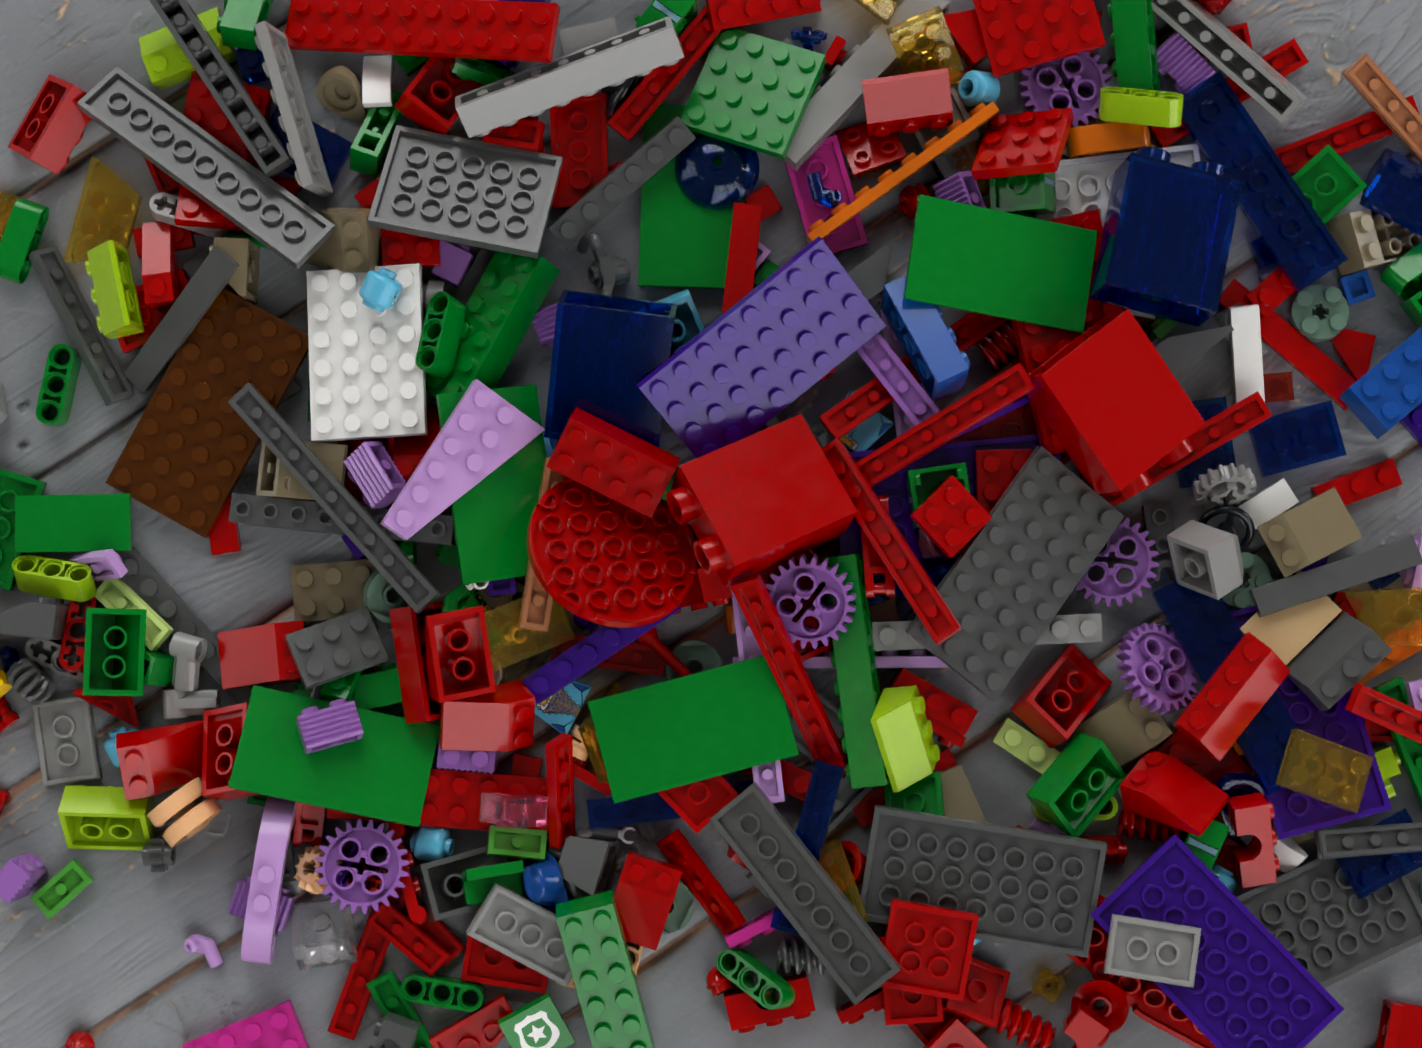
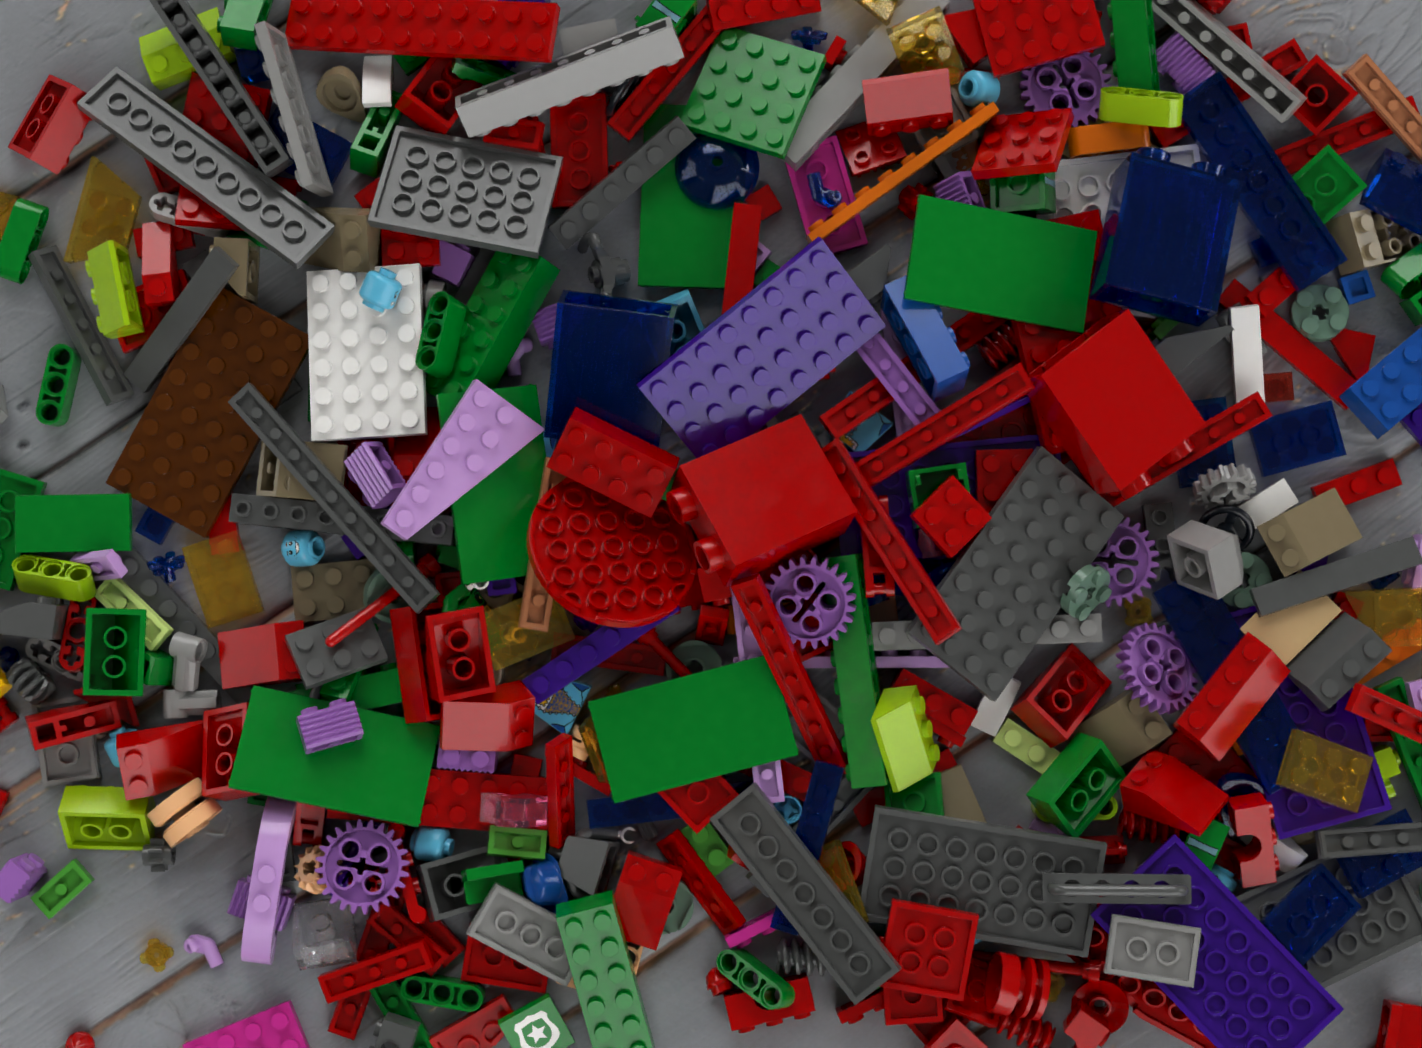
(71, 723): none -> red slope
(154, 526): none -> clear blue plate
(165, 952): none -> clear yellow plate
(167, 566): none -> clear blue plant
(223, 579): none -> clear yellow plate
(302, 548): none -> medium azure head
(376, 970): none -> red plate
(427, 565): none -> red piece
(446, 583): none -> red plate
(514, 366): none -> lavender arm
(709, 847): none -> bright green plate
(712, 624): none -> red plate
(792, 812): none -> medium azure wheel
(992, 713): none -> white slope
(1017, 986): none -> red wheel
(1087, 590): none -> sand green plate
(1088, 970): none -> red piece
(1116, 891): none -> dark grey piece
(1145, 615): none -> clear yellow plate
(1310, 913): none -> clear blue plate
(1325, 94): none -> red slope

